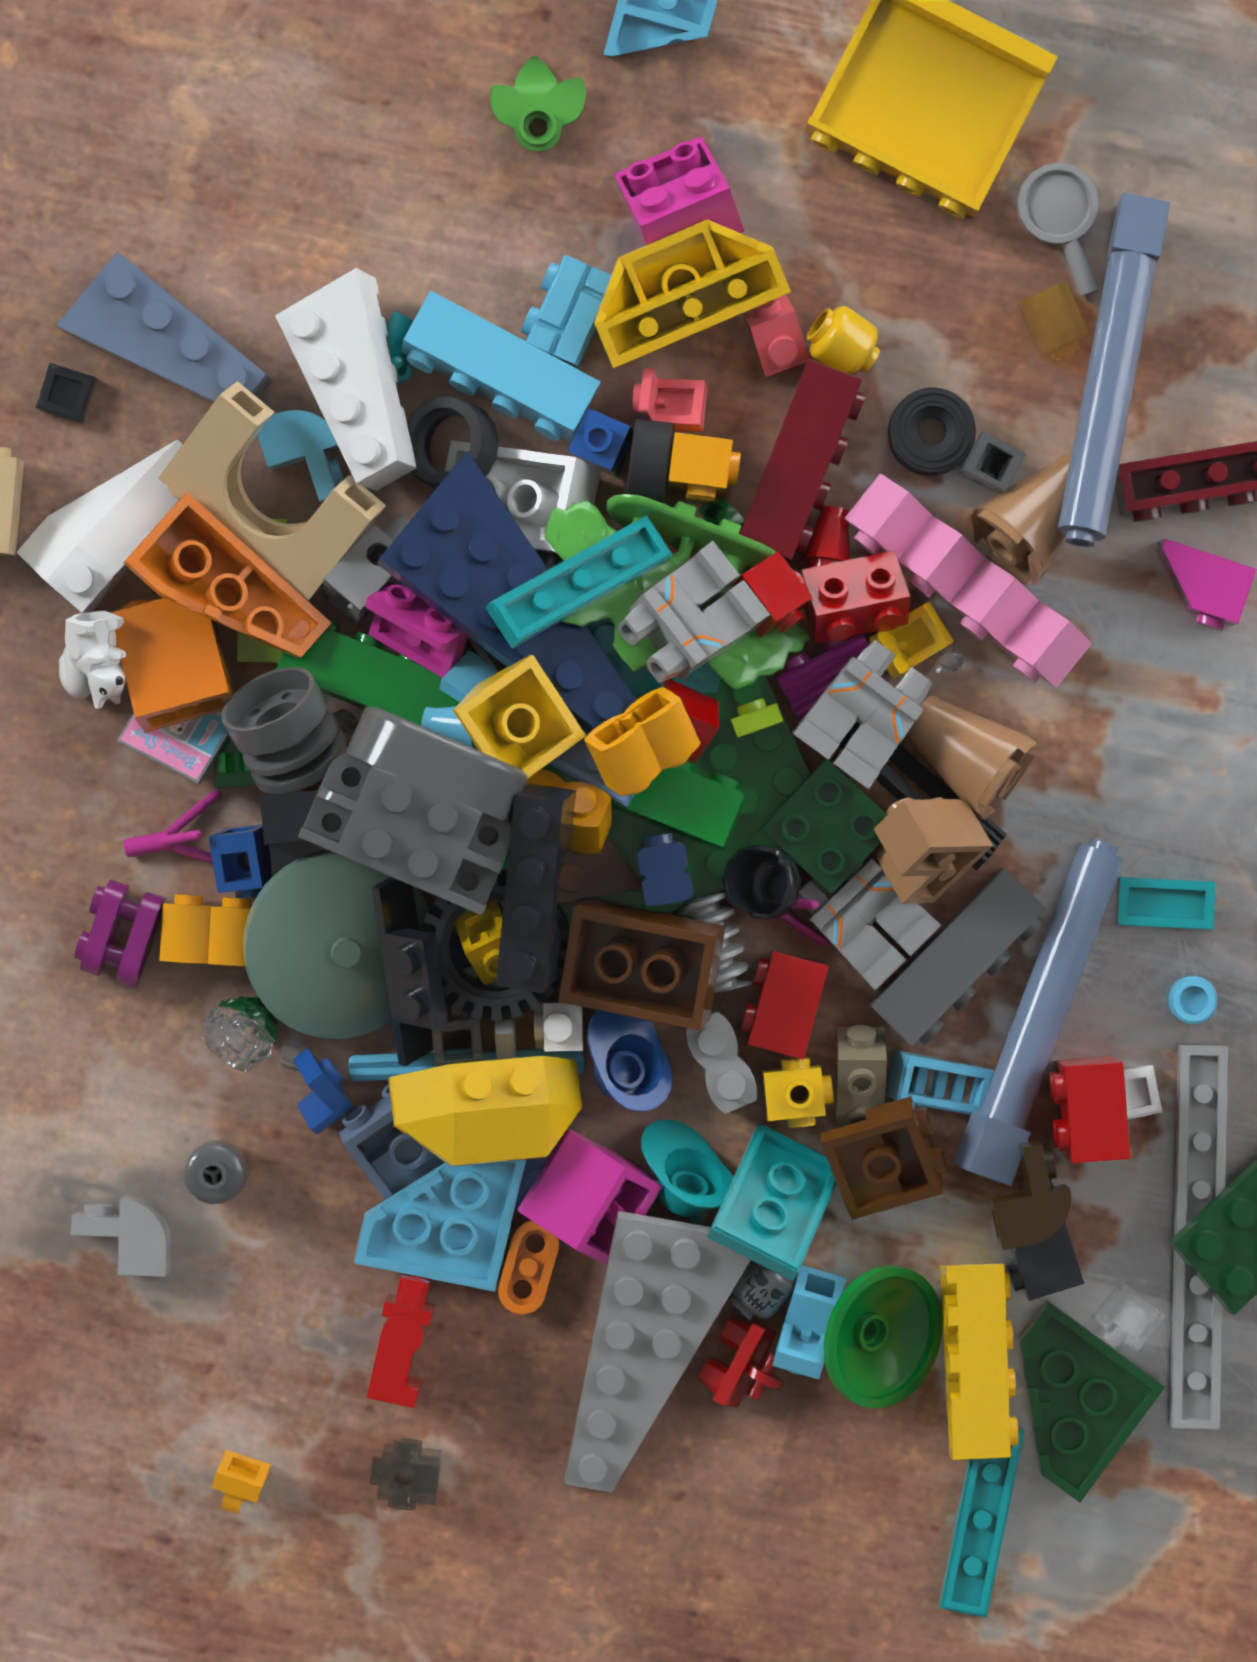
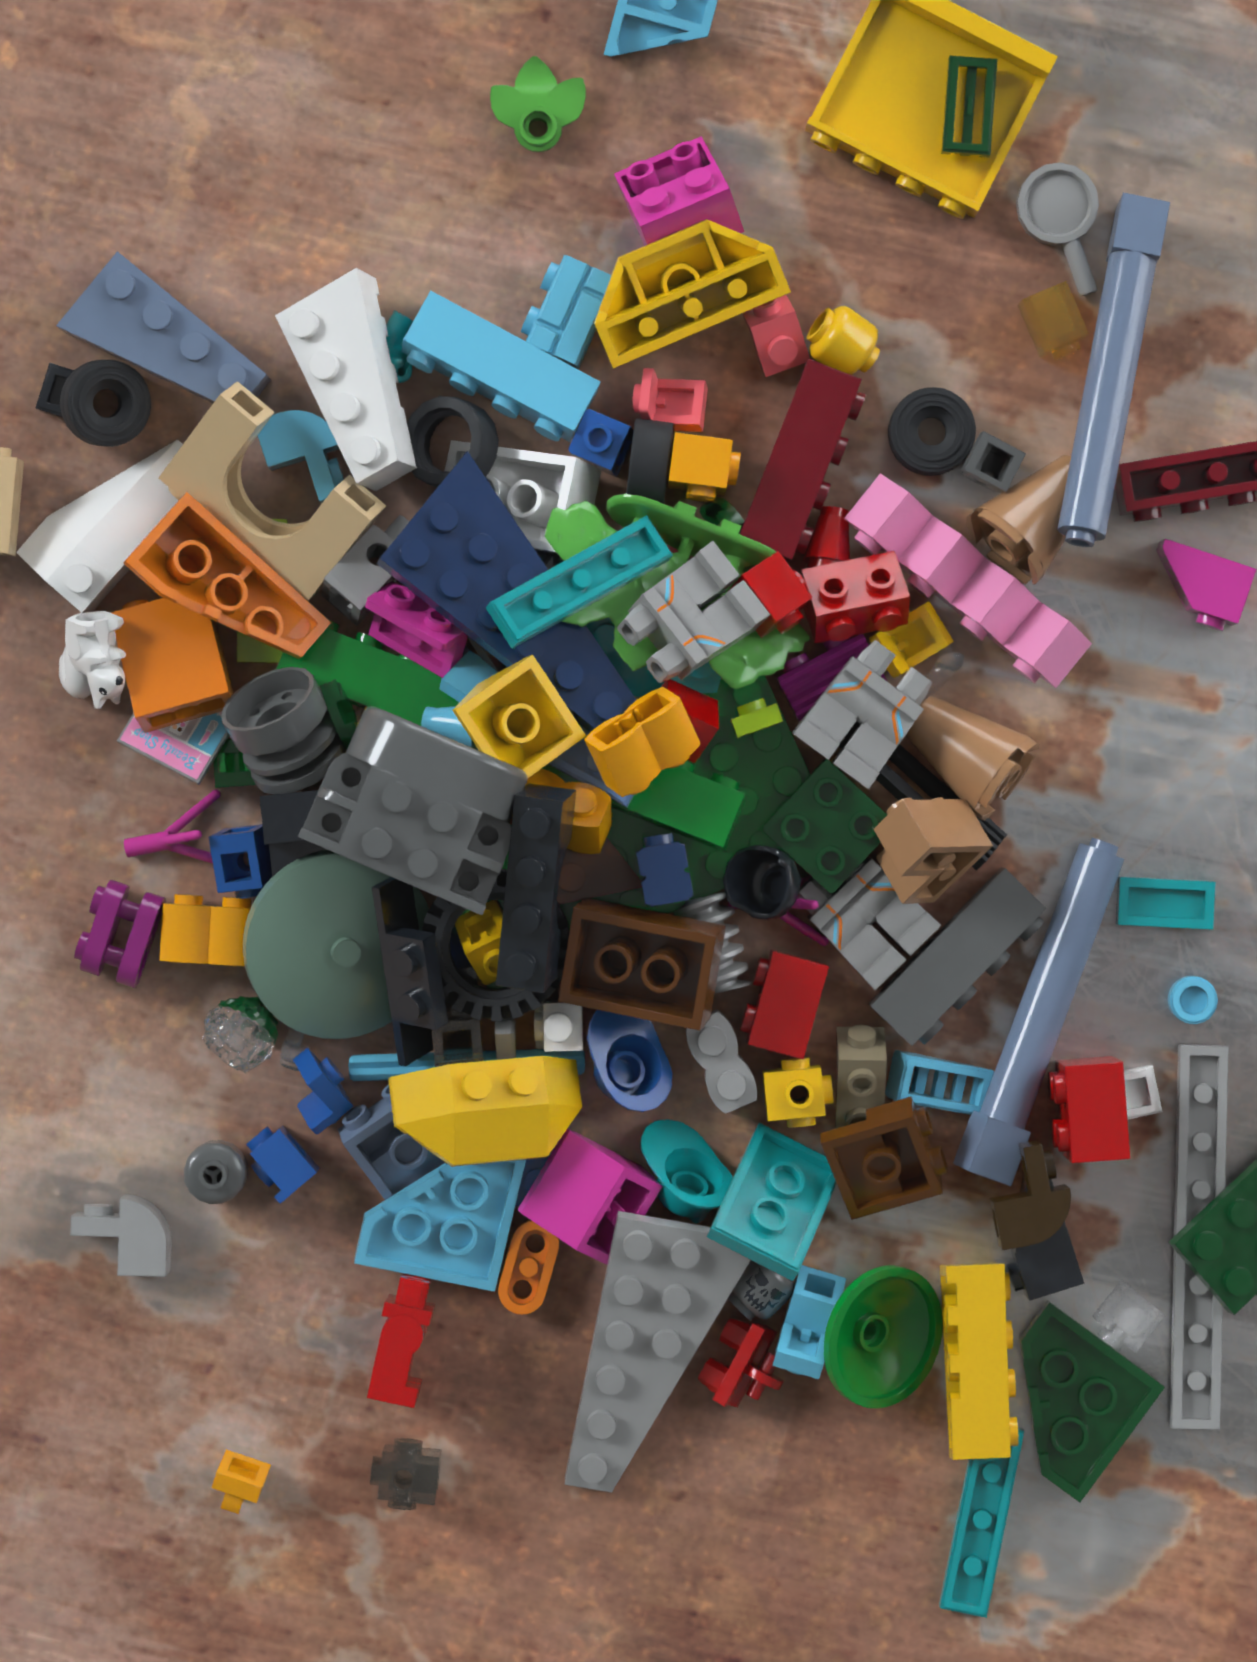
(132, 409): none -> black tyre
(281, 1161): none -> blue brick
(340, 710): none -> dark green tile
(966, 147): none -> dark green tile

